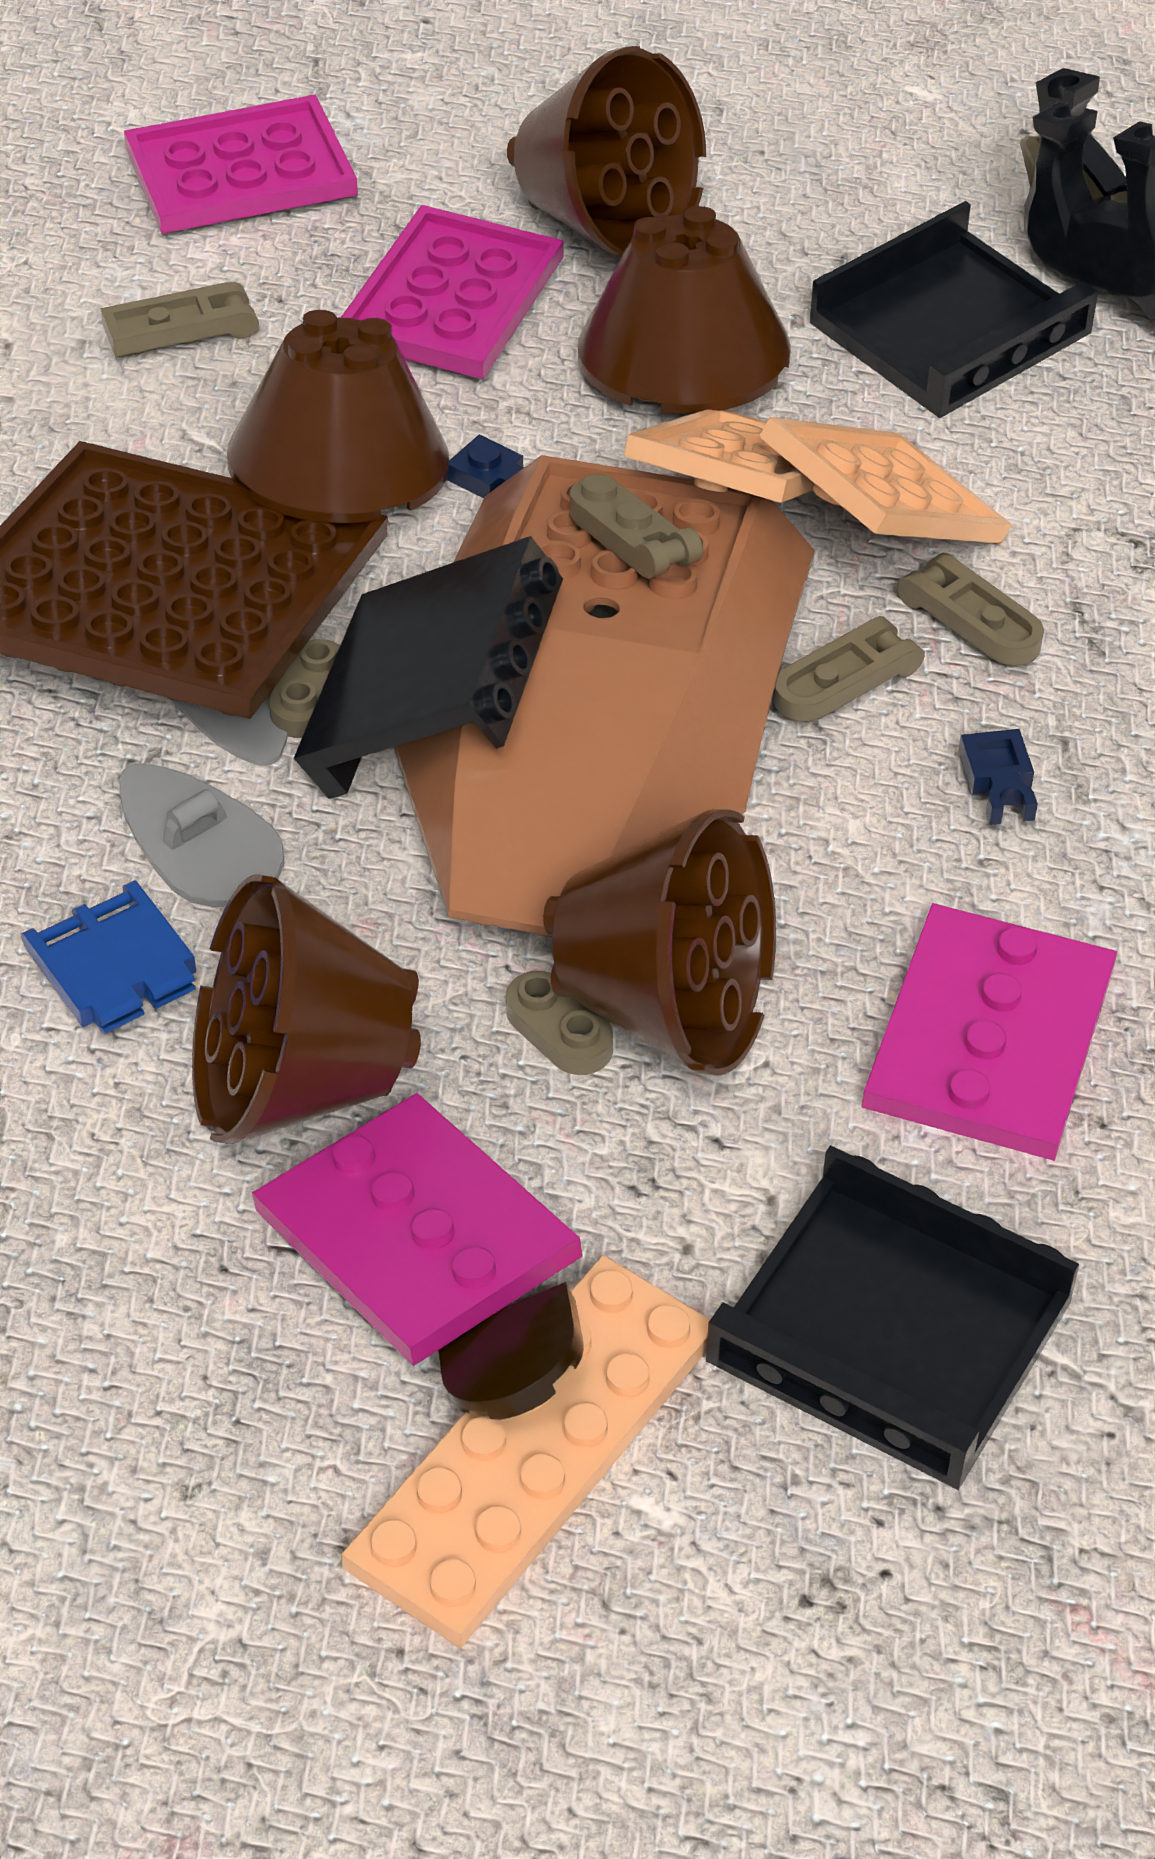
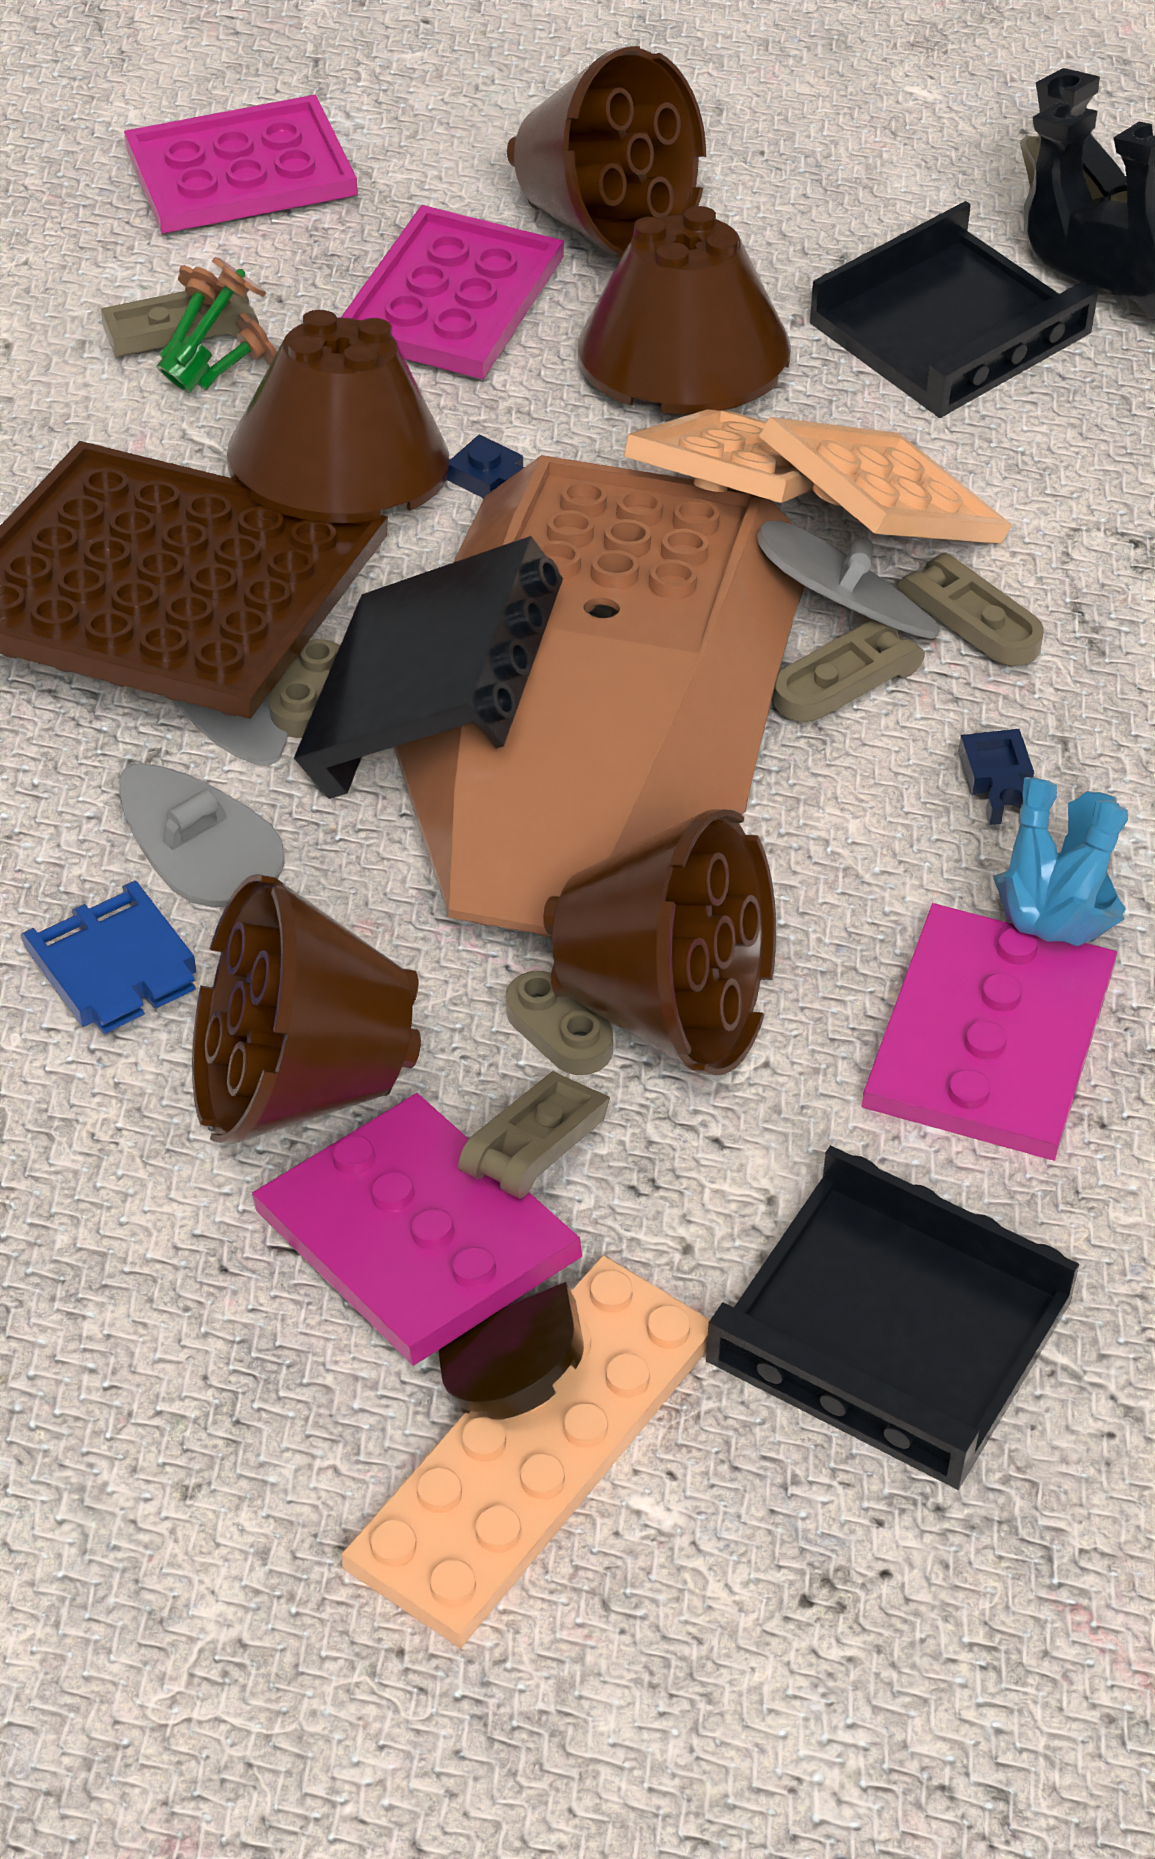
(184, 357): none -> plant
(533, 1133): none -> dark tan plate
(631, 527): dark tan plate -> none
(843, 576): none -> light grey shield
(1065, 892): none -> dark azure piece

